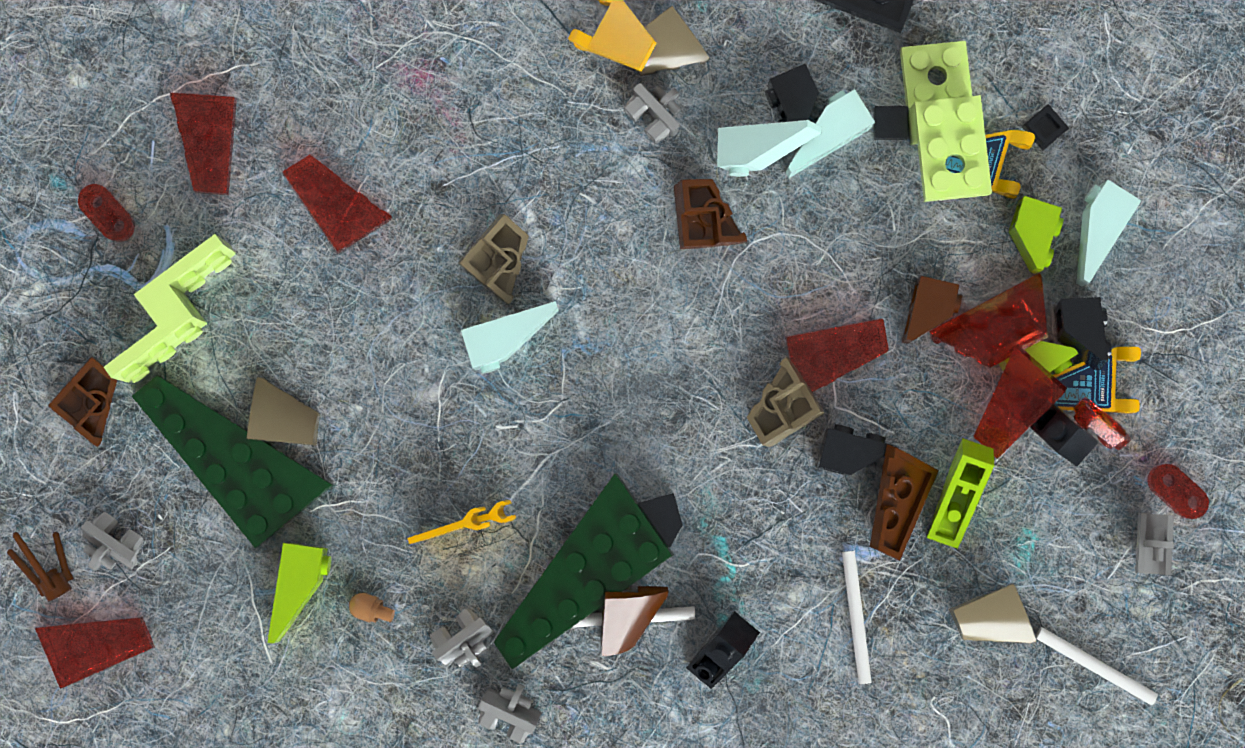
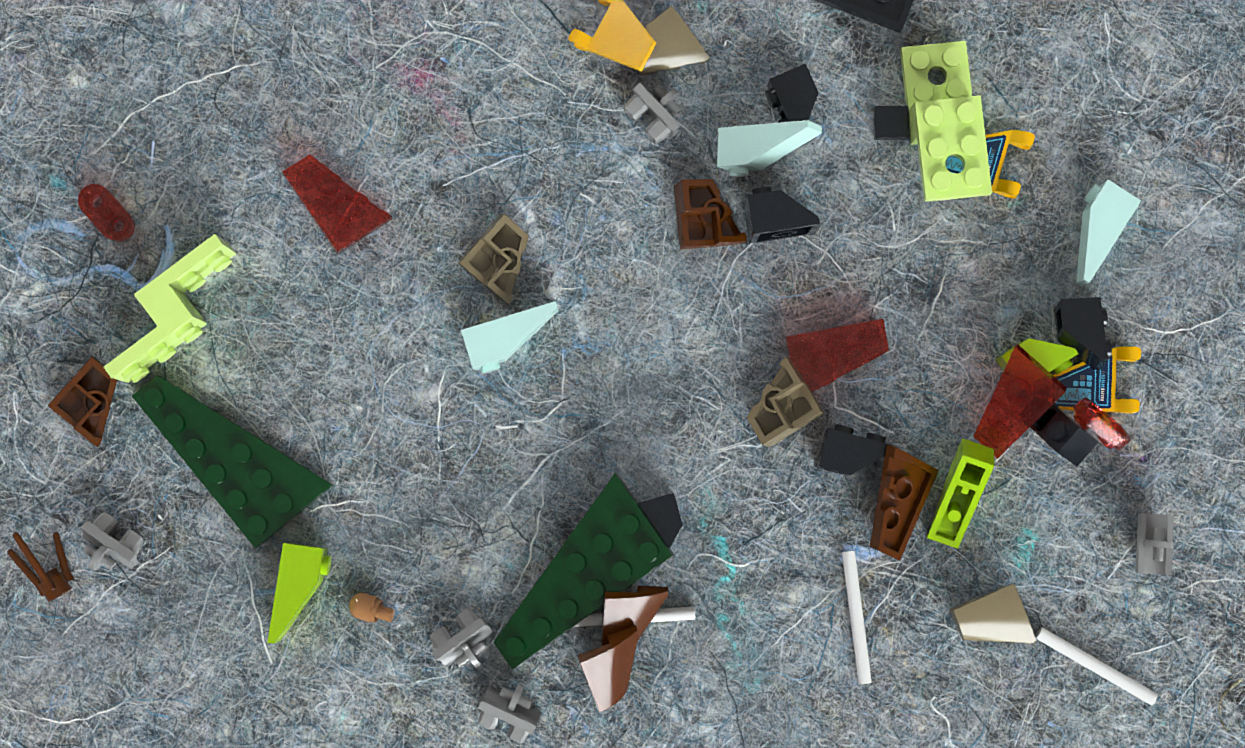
(91, 647): clear red wing -> none
(208, 138): clear red wing -> none
(281, 417): dark tan slope -> none
(470, 521): yellow flag -> none
(610, 667): none -> reddish brown slope
(723, 650): black slope -> none
(776, 216): none -> black slope
(840, 123): light aqua slope -> none
(930, 305): reddish brown slope -> none
(998, 324): clear red wing -> none
(1033, 231): lime slope -> none
(1046, 127): black tile -> none
(1179, 492): clear red plate -> none

